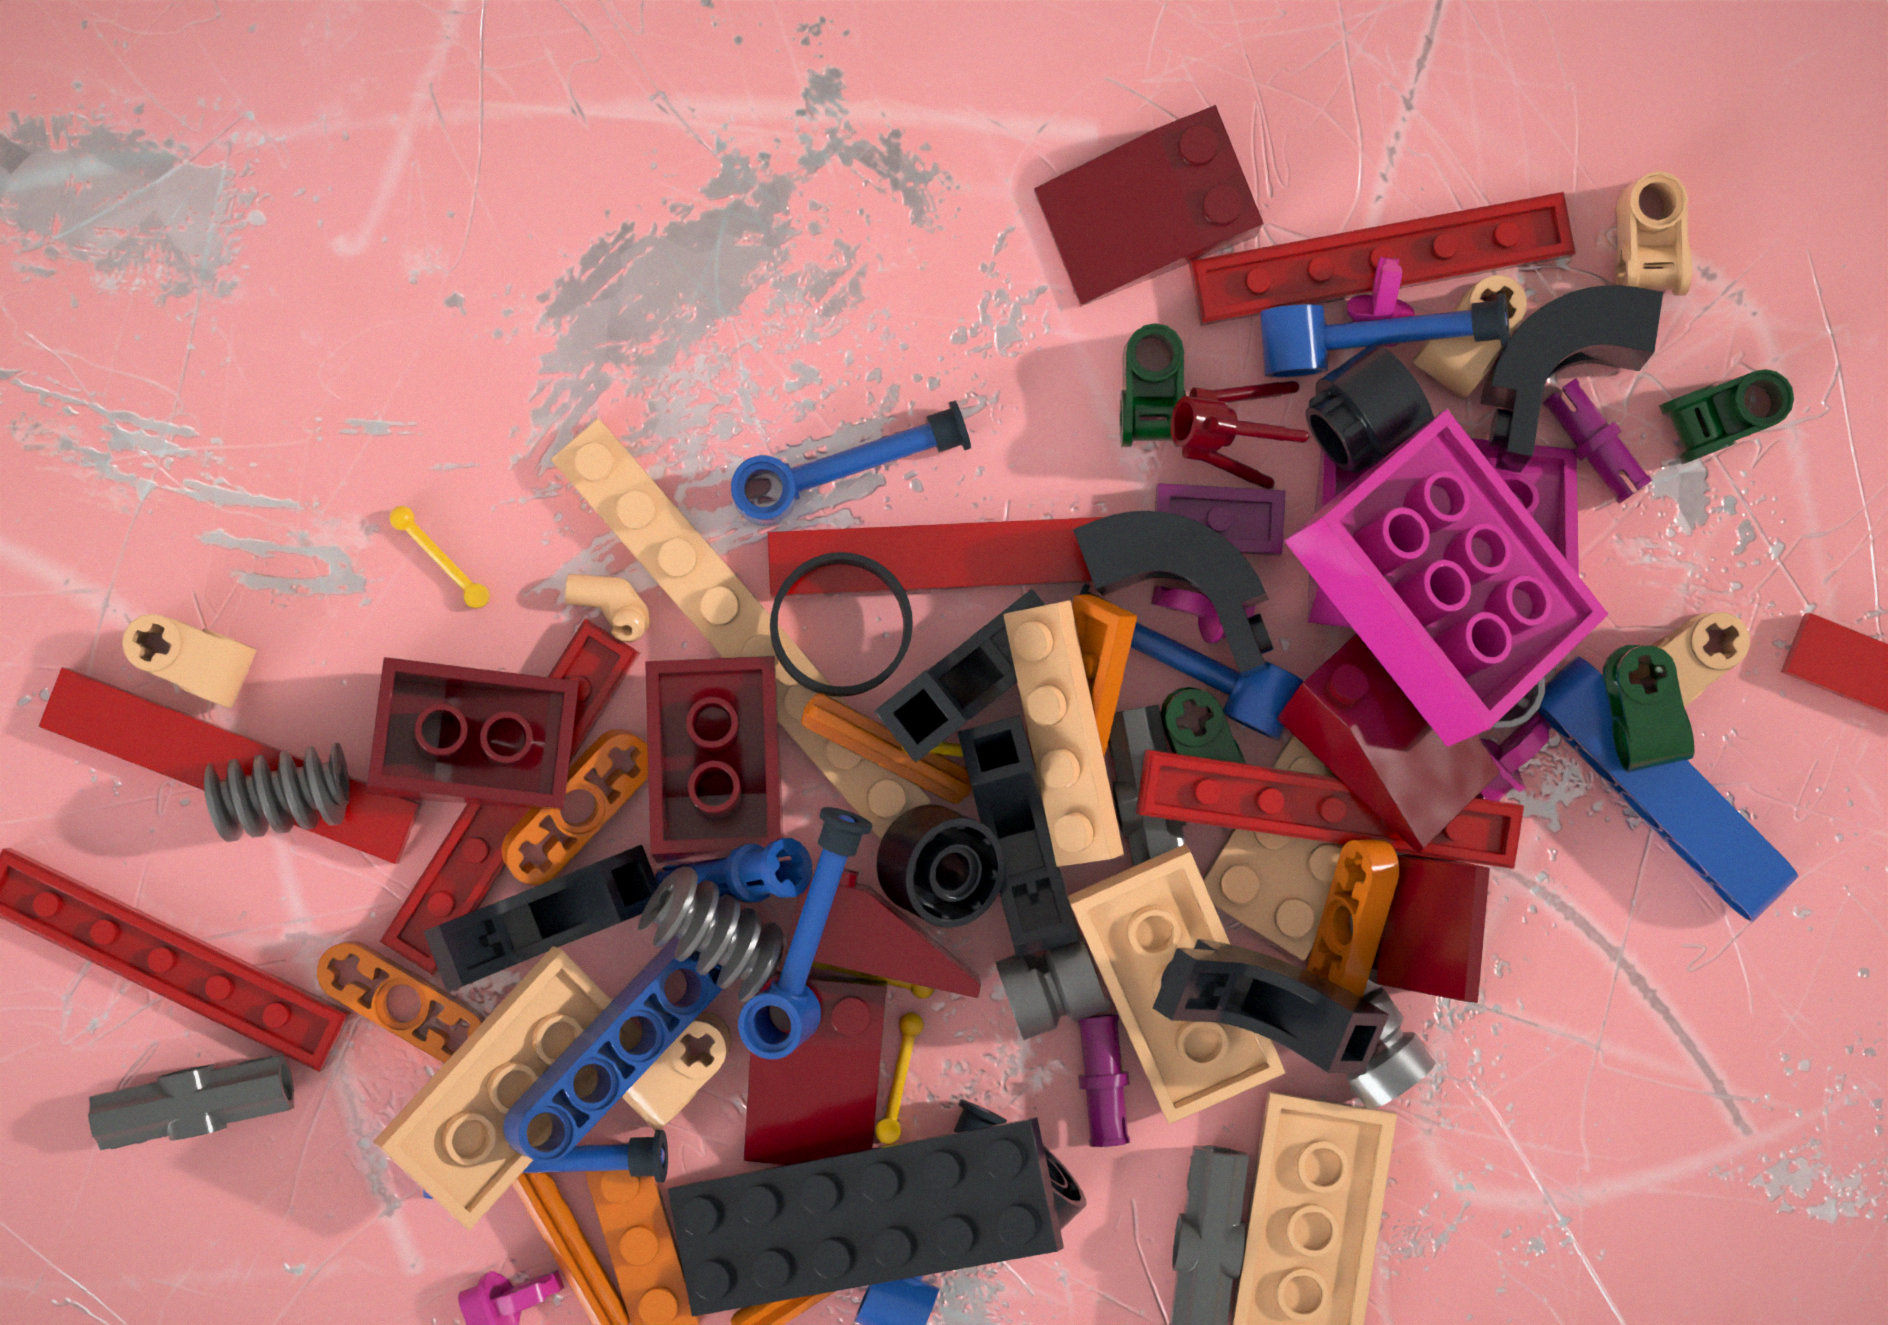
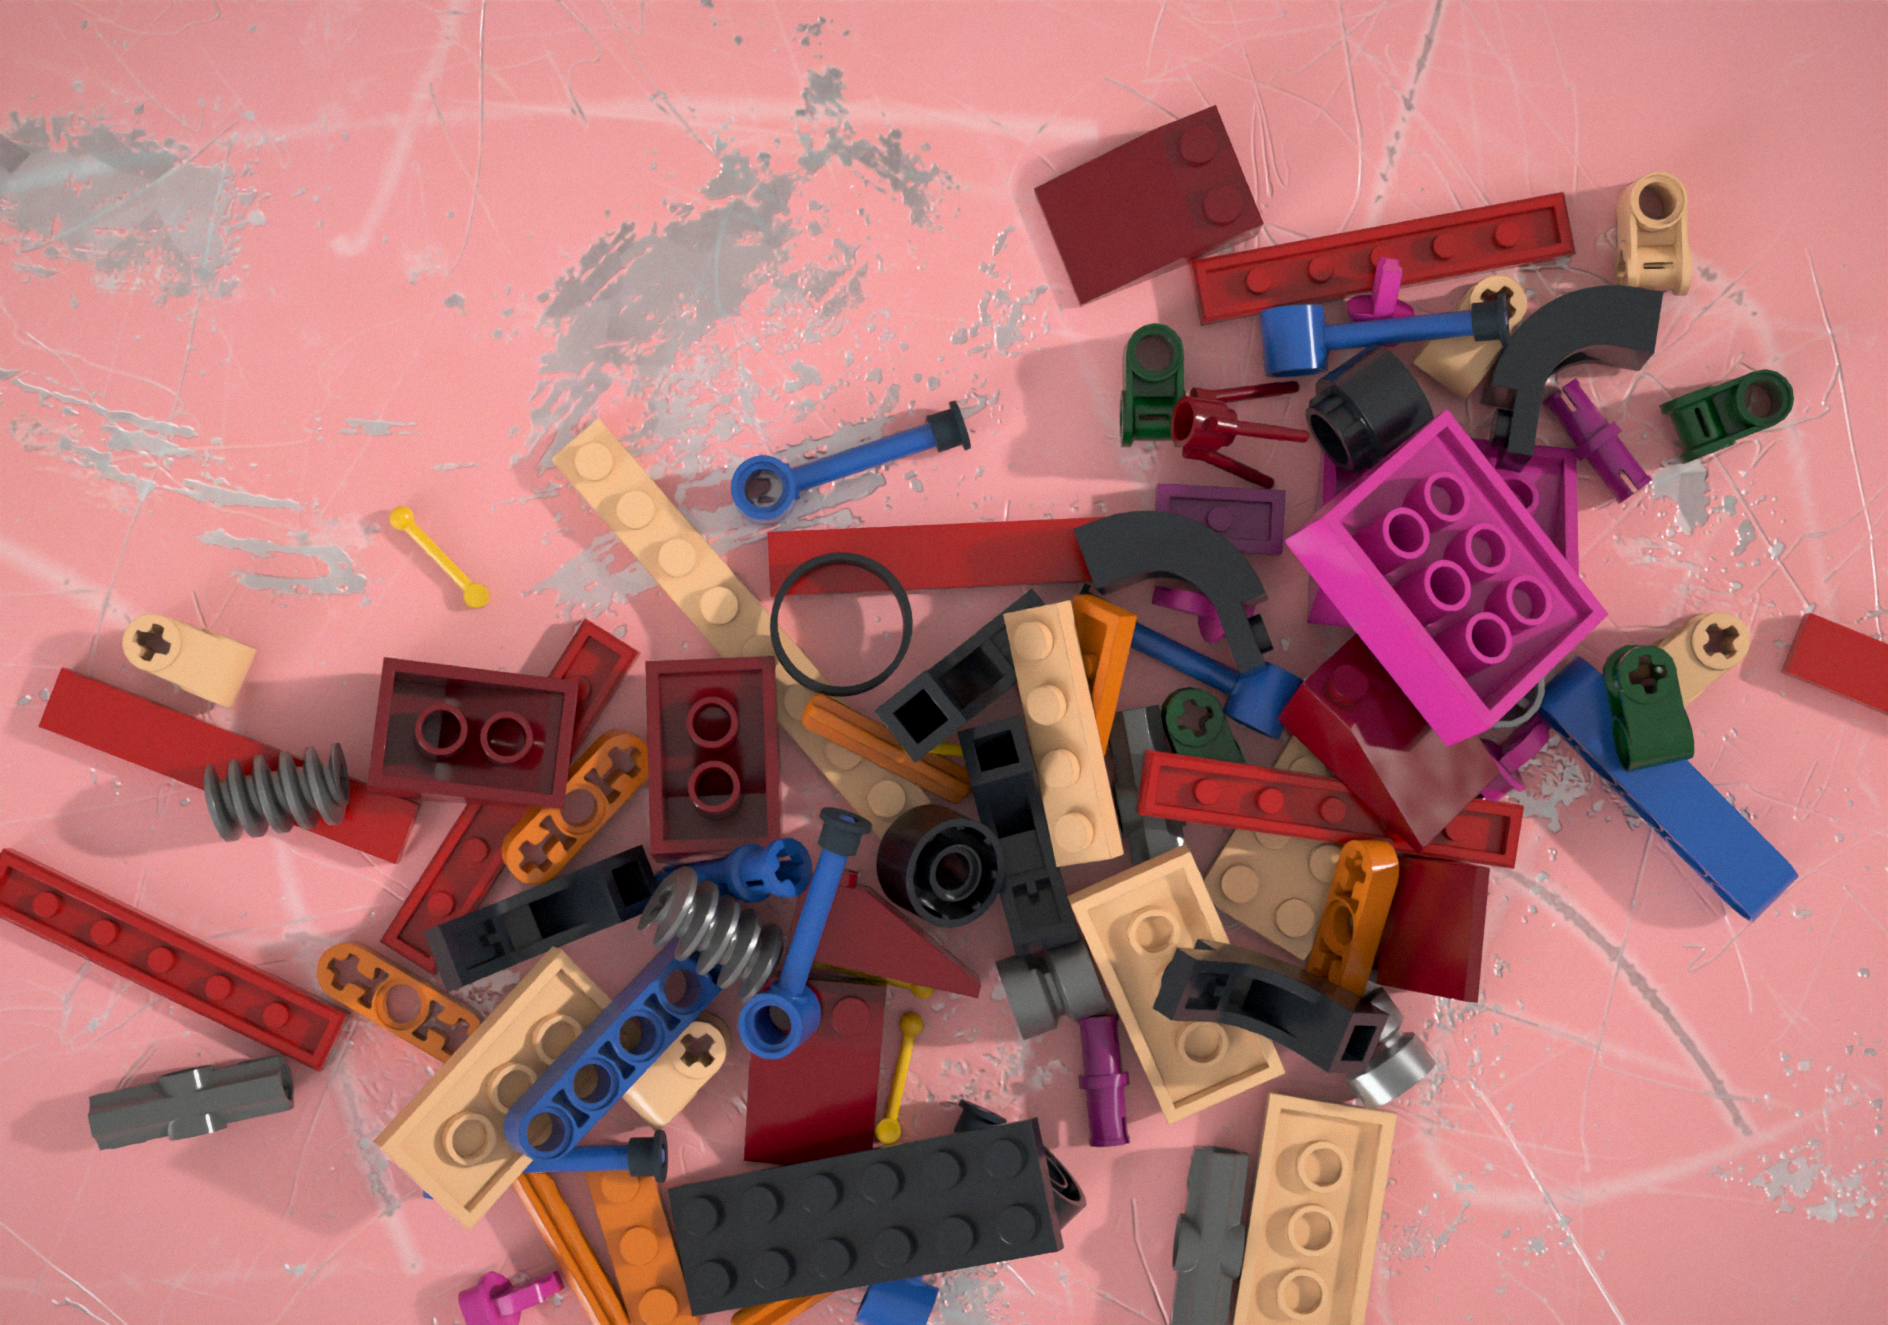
(616, 601): light nougat arm -> none

